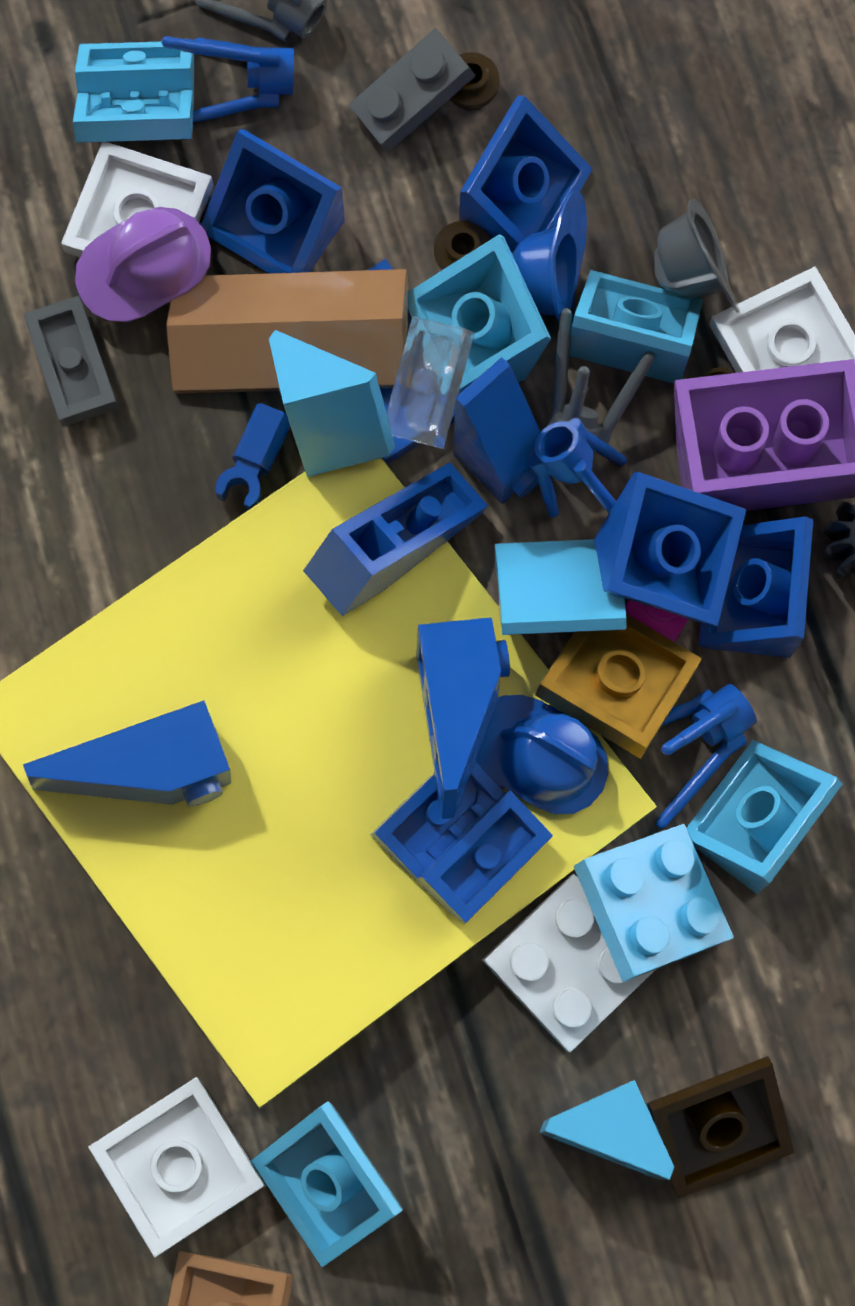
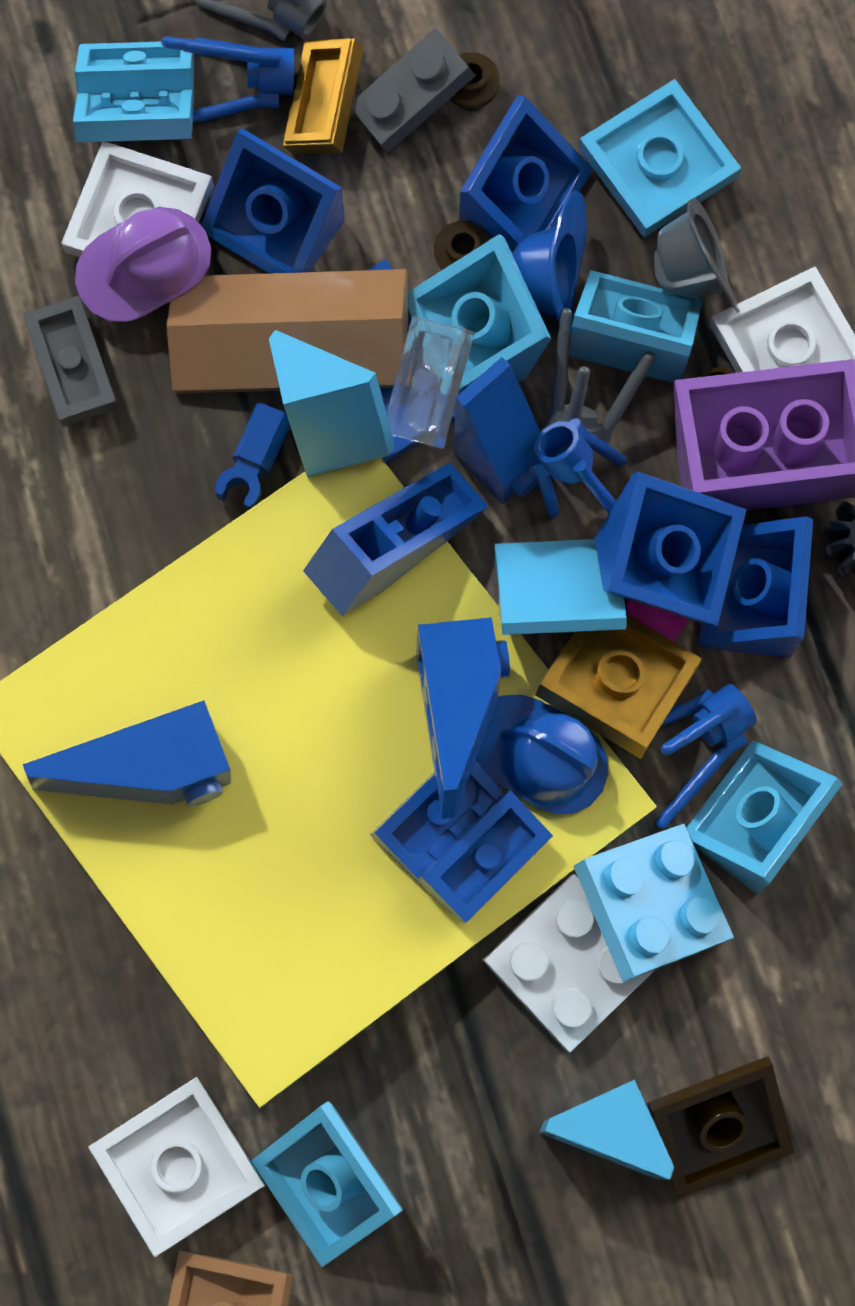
(323, 96): none -> pearl gold tile
(659, 158): none -> medium azure plate

